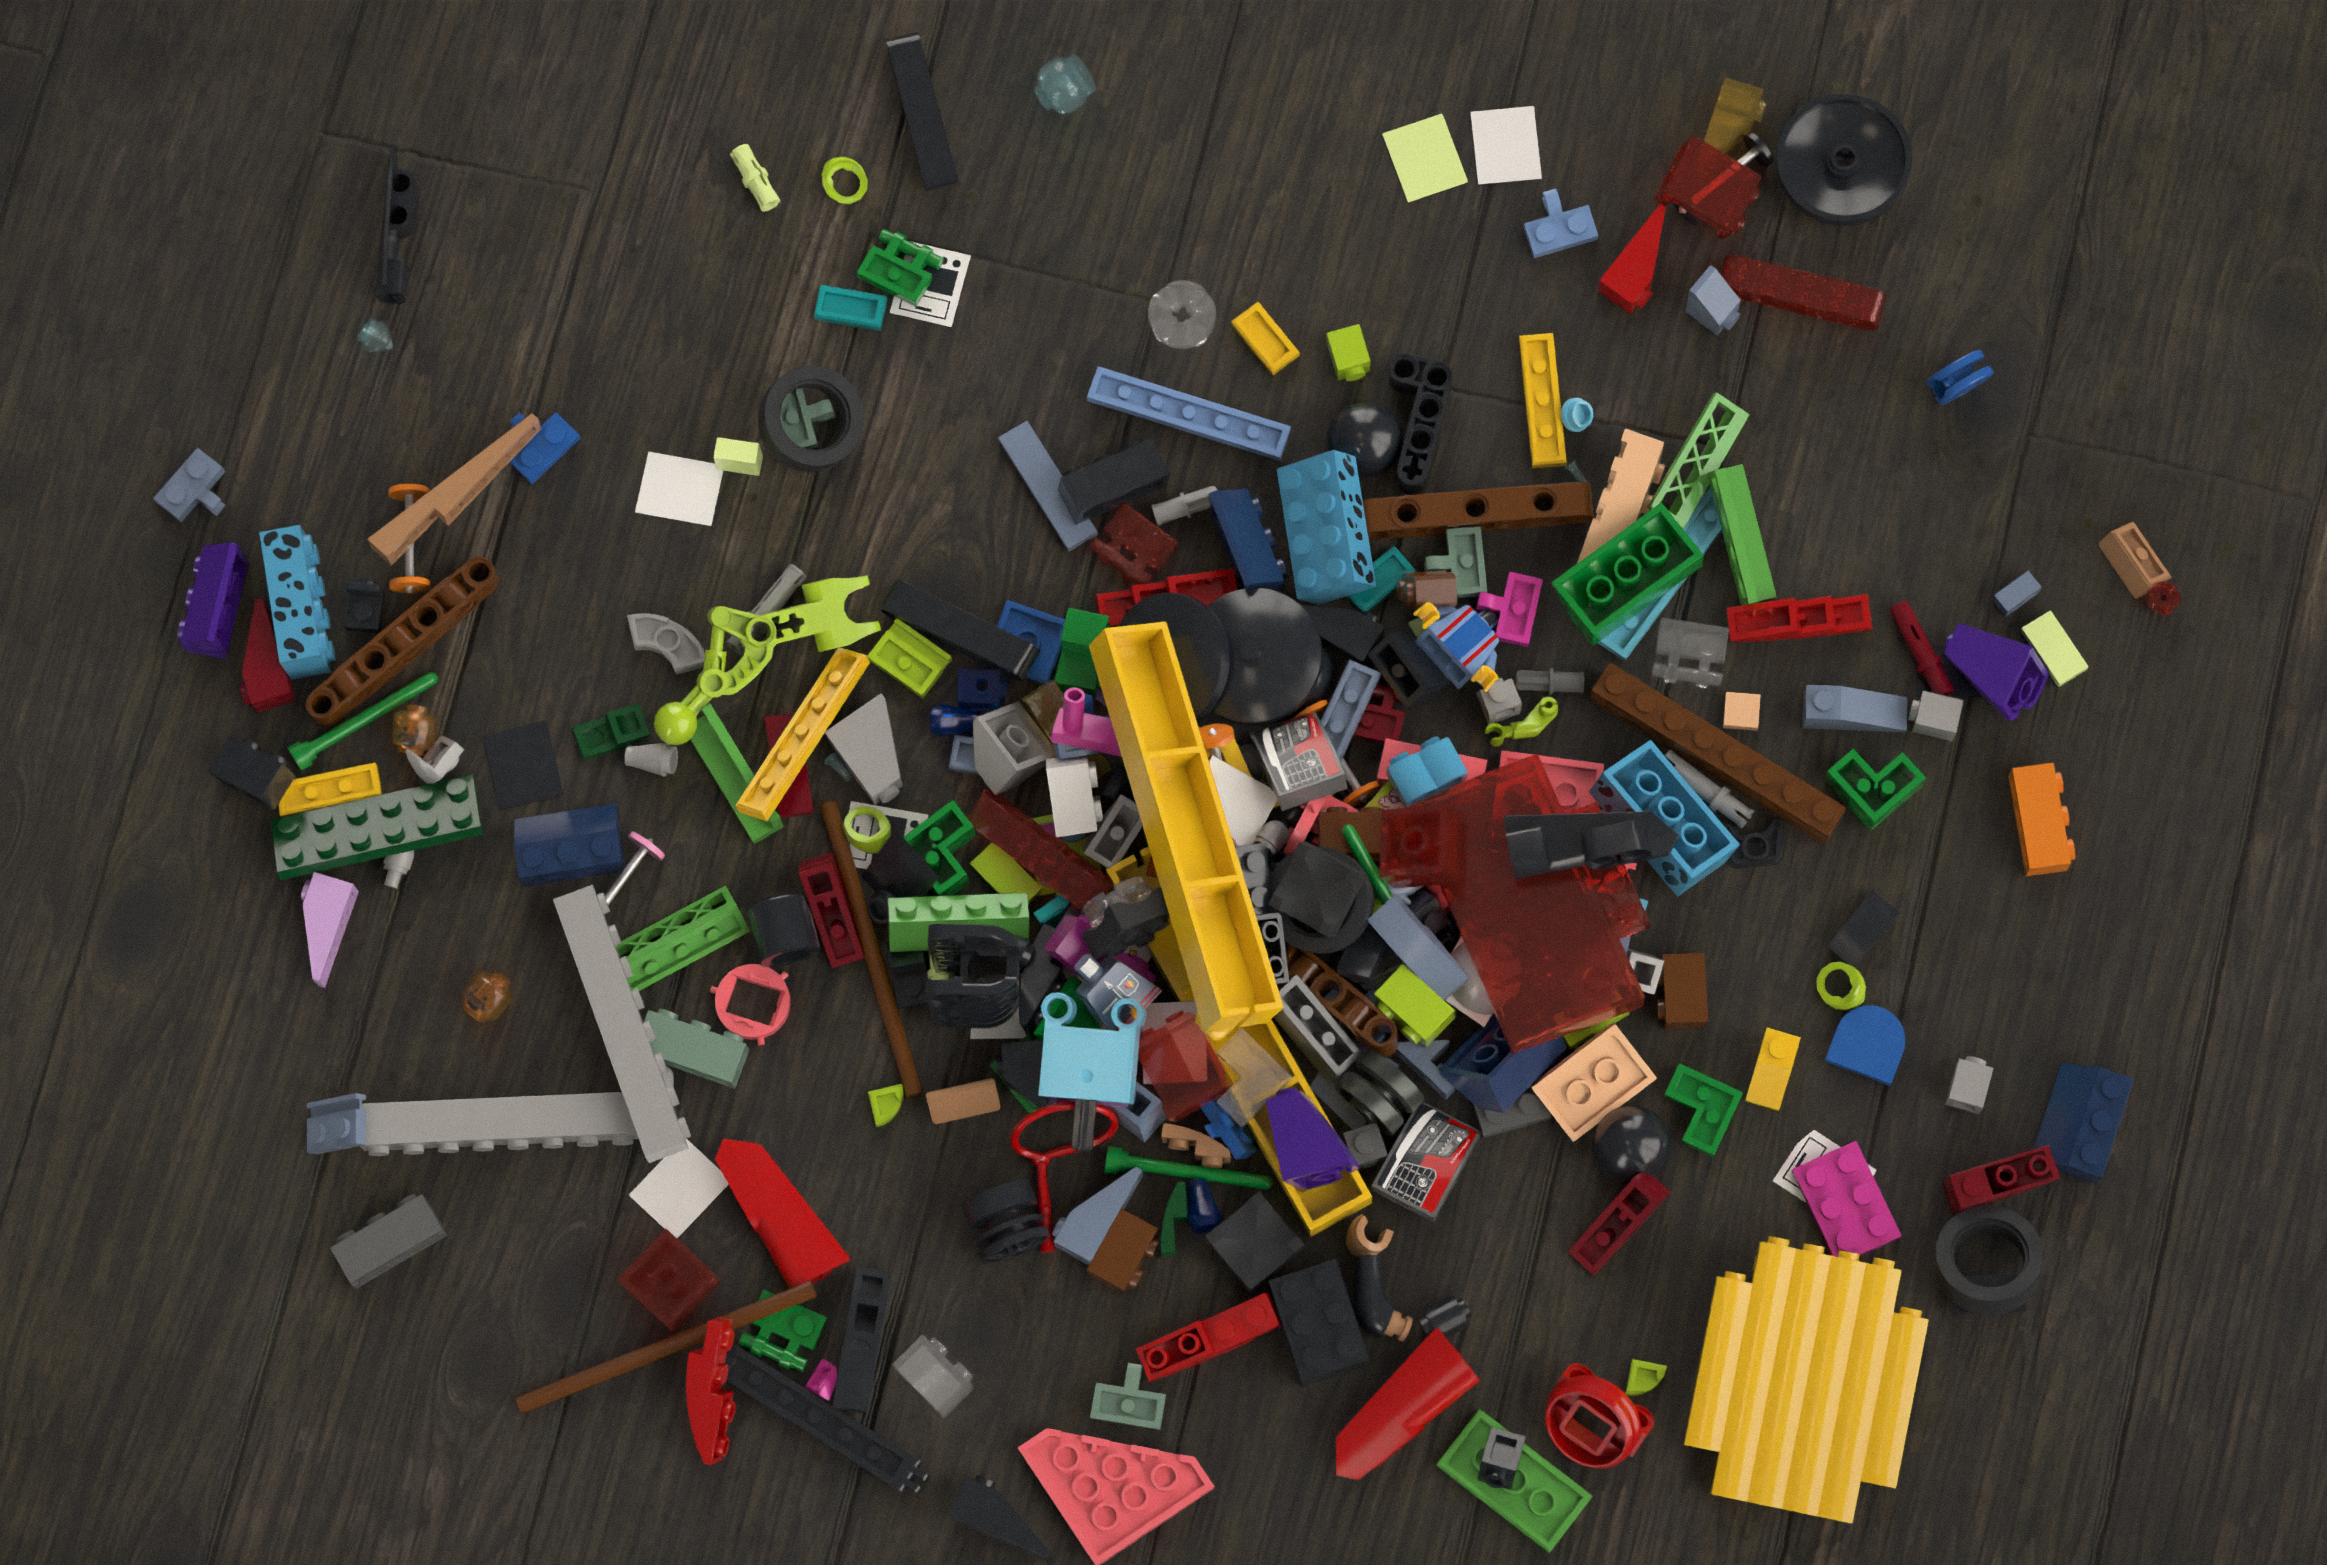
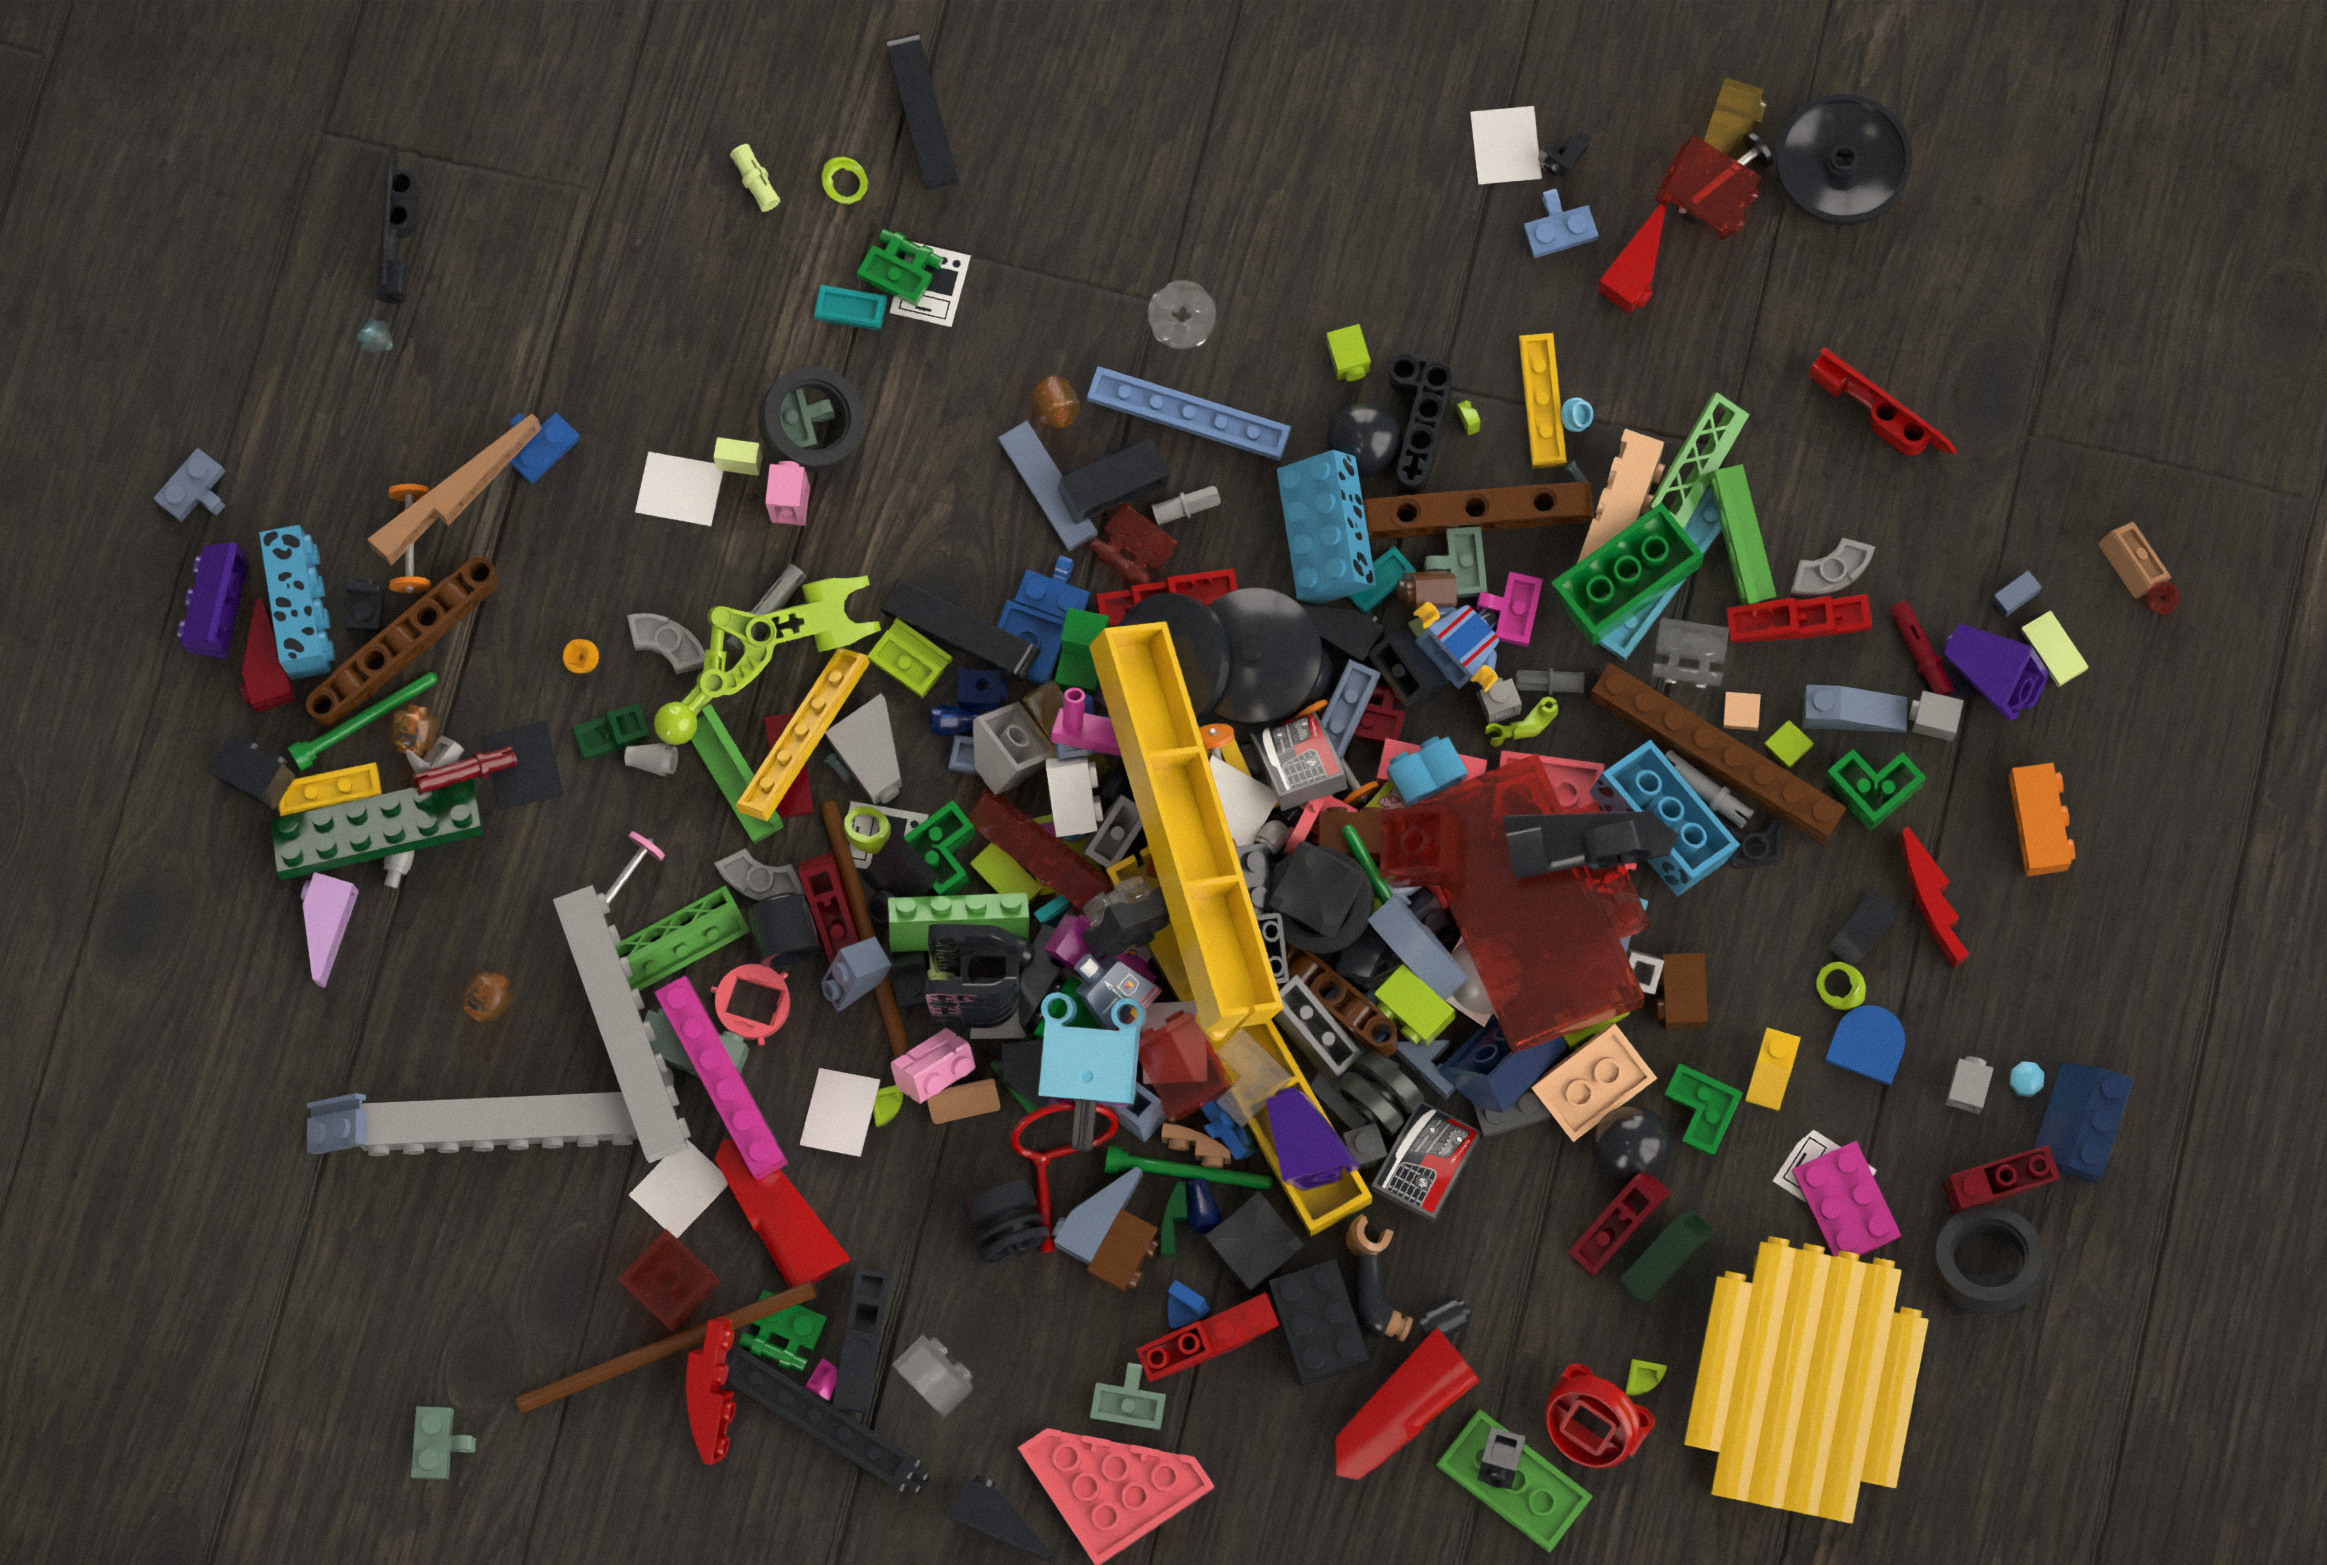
(388, 1240): dark grey brick -> none
(435, 1443): none -> sand green plate
(478, 766): none -> dark red pin
(568, 845): dark blue slope -> none
(580, 656): none -> light orange tile
(721, 1078): none -> dark pink brick
(756, 879): none -> light grey tile
(787, 493): none -> bright pink brick
(839, 1112): none -> white sticker
(855, 972): none -> sand blue slope
(933, 1065): none -> bright pink brick
(1052, 594): none -> blue plate
(1056, 402): none -> clear orange head
(1064, 84): clear light blue piece -> none
(1185, 1306): none -> blue tile
(1245, 540): dark blue slope -> none
(1265, 338): yellow tile -> none
(1425, 157): yellowish green sticker -> none
(1468, 417): none -> lime tile
(1570, 154): none -> black bracket
(1667, 1256): none -> clear green slope
(1713, 302): sand blue slope -> none
(1788, 744): none -> lime tile
(1804, 292): clear red beam -> none
(1832, 572): none -> light grey tile
(1837, 375): none -> red panel
(1928, 884): none -> red slope
(1958, 378): blue head -> none
(2026, 1079): none -> medium azure tile

